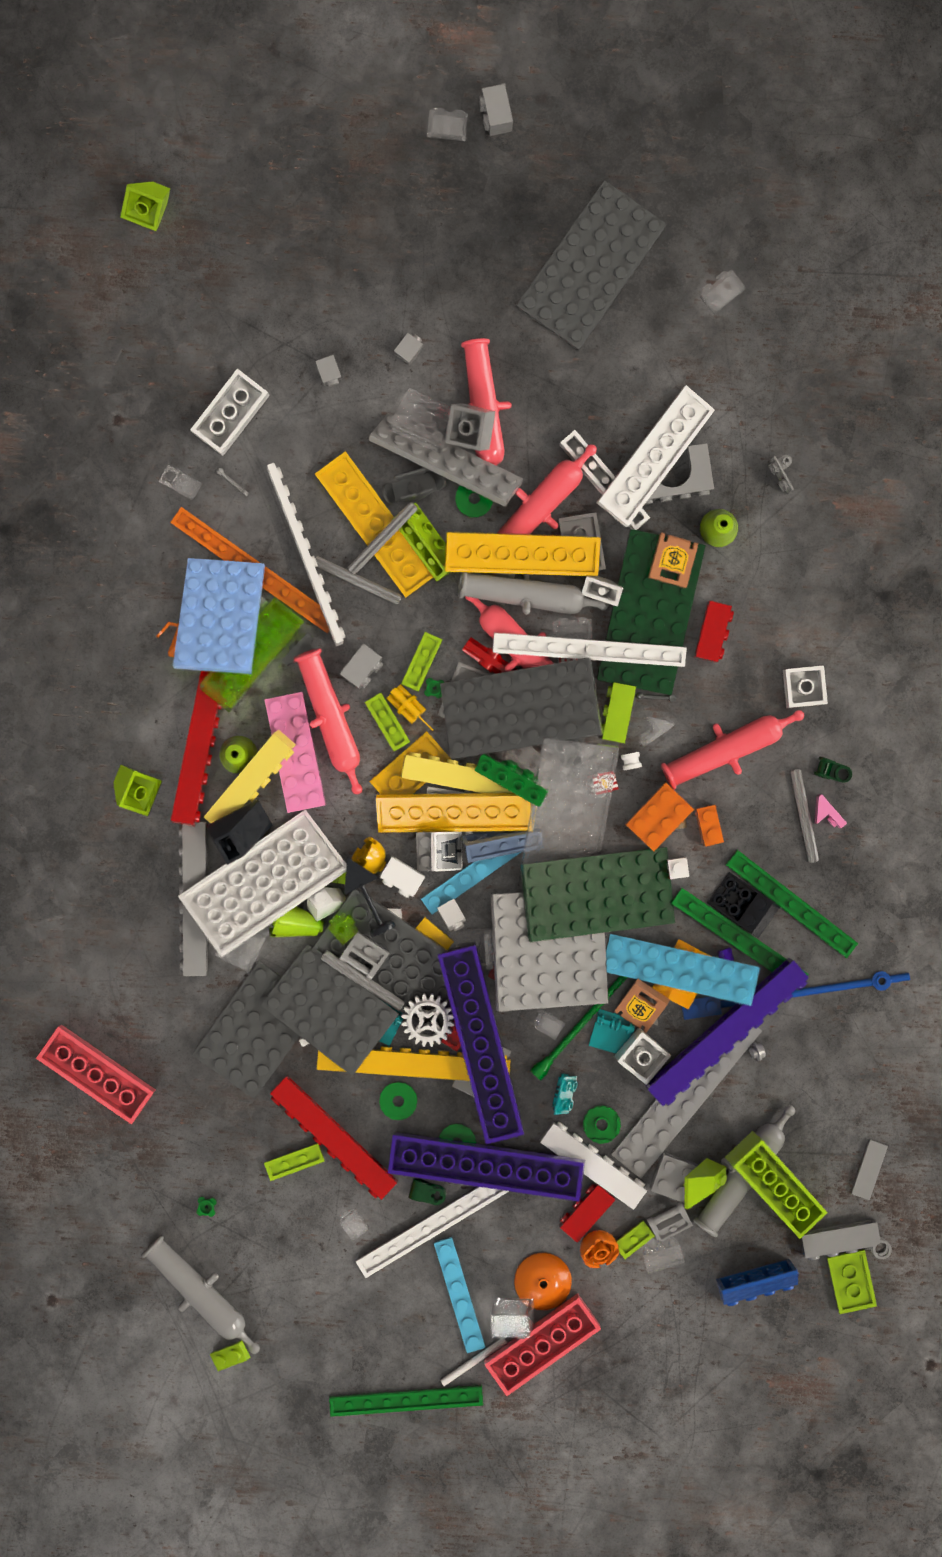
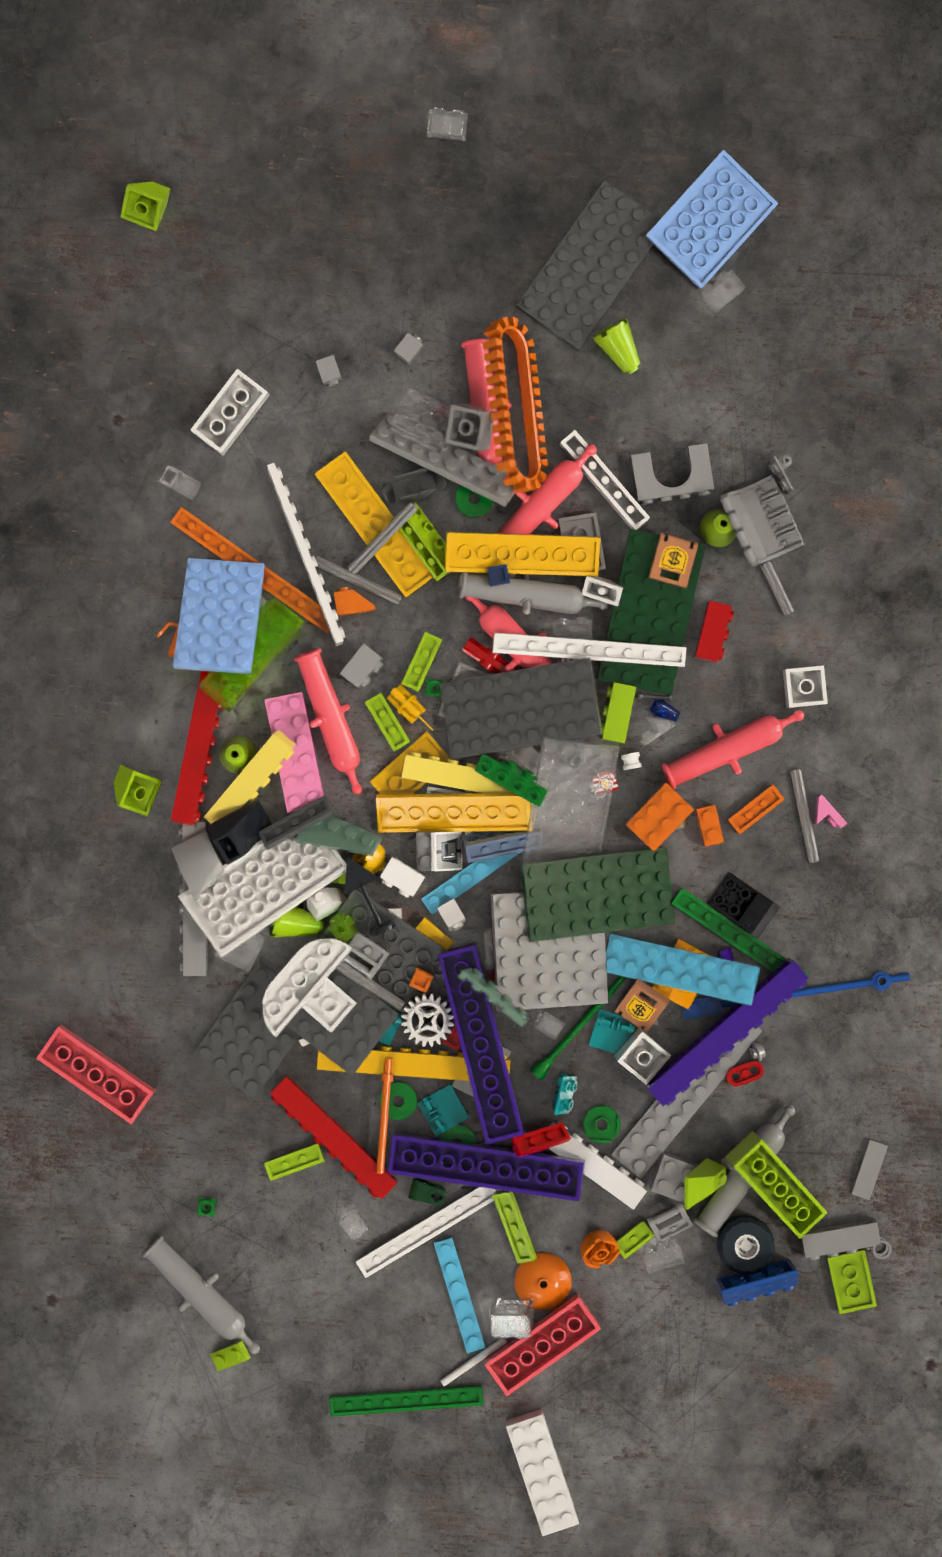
(198, 863): none -> light grey slope
(220, 471): light grey hinge -> none
(296, 822): none -> dark grey plate
(307, 986): none -> white plate
(340, 835): none -> sand green wing
(351, 602): none -> orange slope
(387, 1078): none -> orange bar
(421, 980): none -> orange tile
(443, 1110): none -> teal hinge
(496, 998): none -> sand green wing
(497, 110): light grey brick -> none
(498, 575): none -> dark blue plate
(501, 403): none -> orange piece
(514, 1226): none -> lime plate
(540, 1139): none -> red plate
(542, 1472): none -> white brick
(586, 1212): red brick -> none
(619, 345): none -> lime cone
(655, 456): white plate -> none
(664, 710): none -> clear blue cone
(677, 868): white brick -> none
(711, 219): none -> light blue plate
(745, 1075): none -> red plate
(745, 1244): none -> black wheel
(756, 809): none -> orange plate
(762, 521): none -> light grey hinge
(777, 588): none -> light grey axle
(791, 904): green tile -> none
(831, 770): dark green piece -> none

